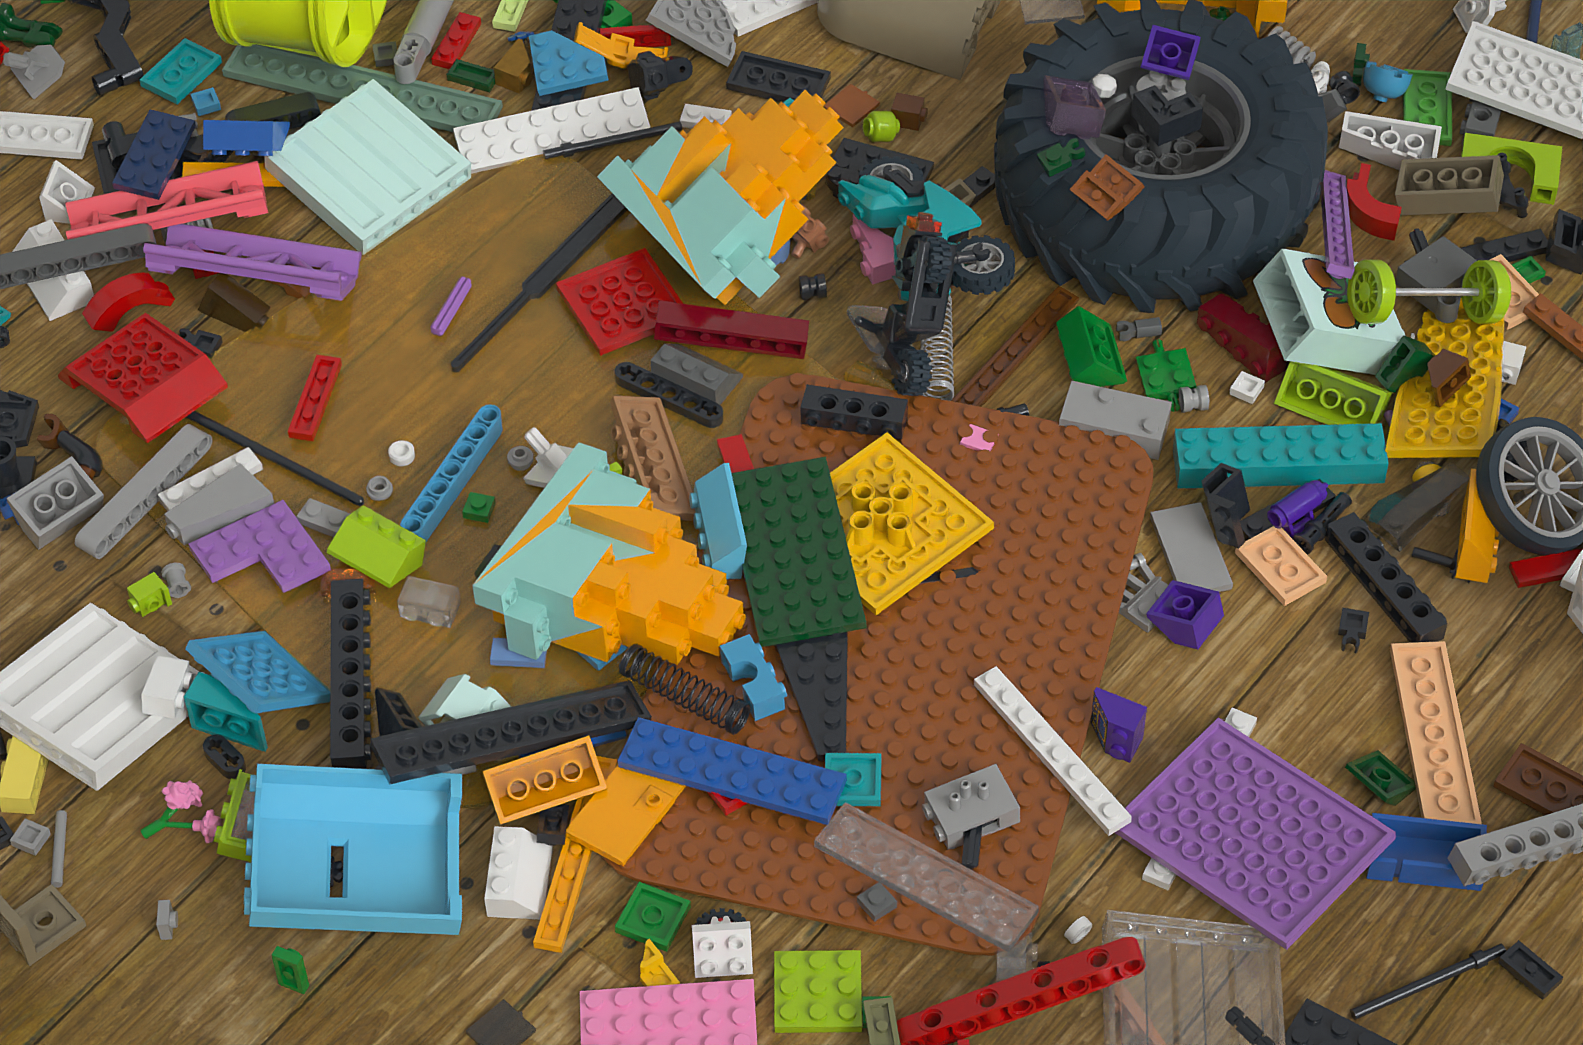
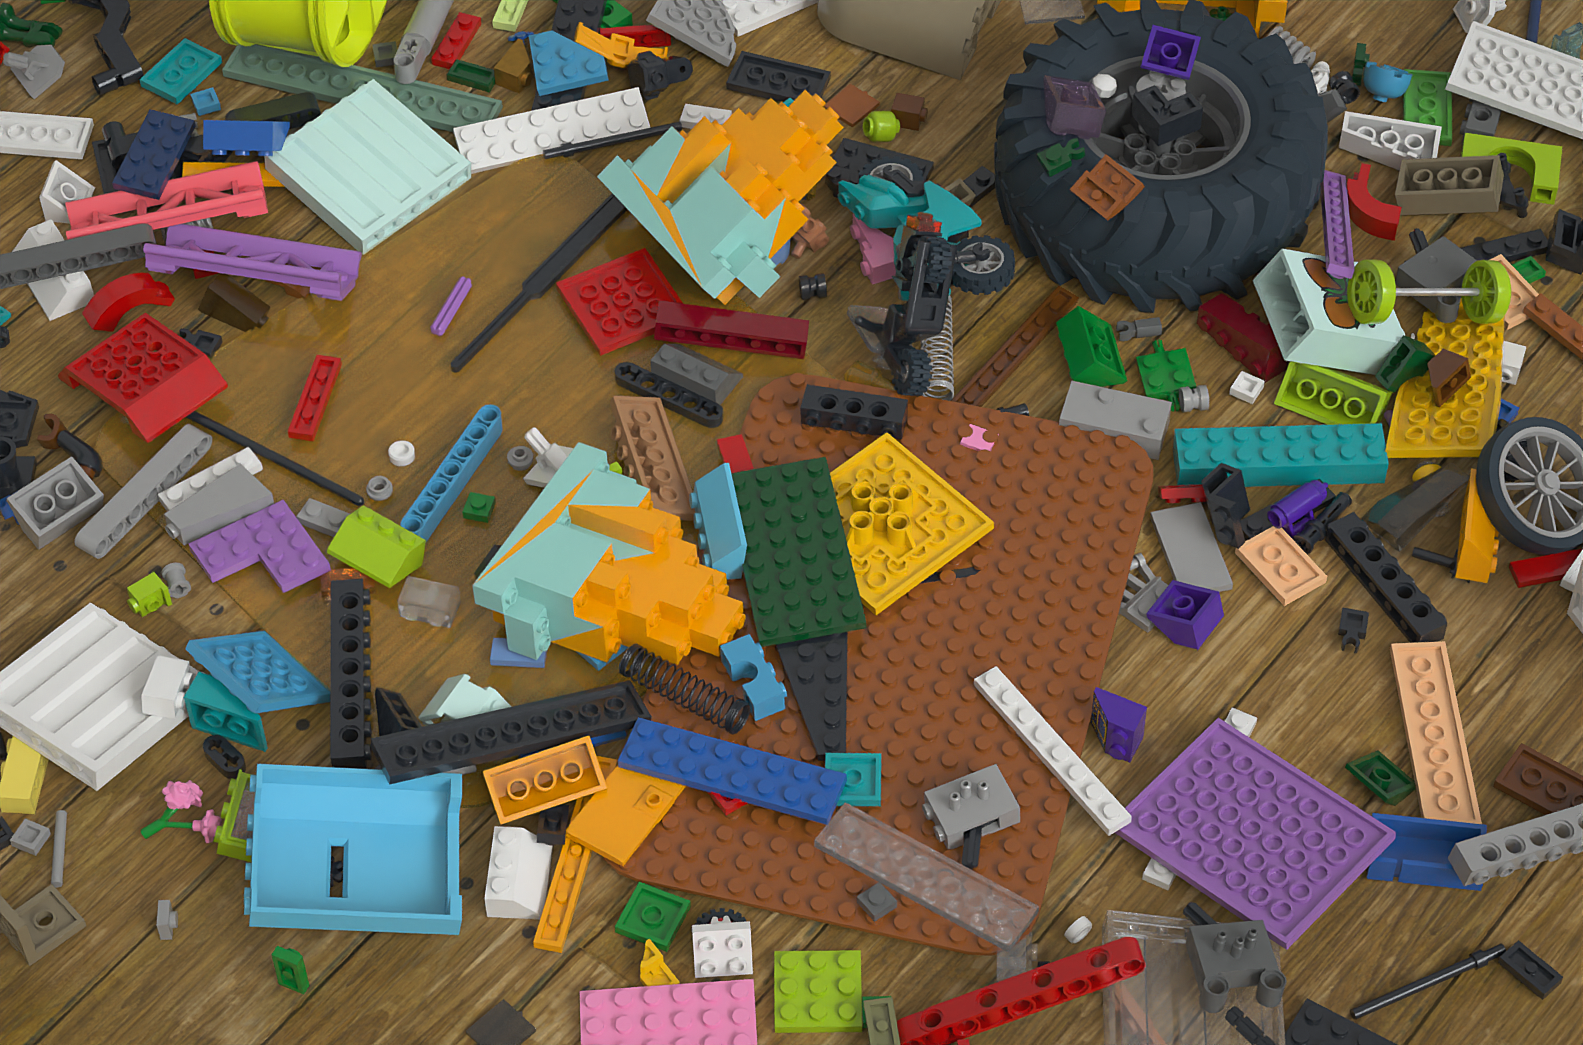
(1174, 493): none -> red plate
(1231, 958): none -> dark grey piece

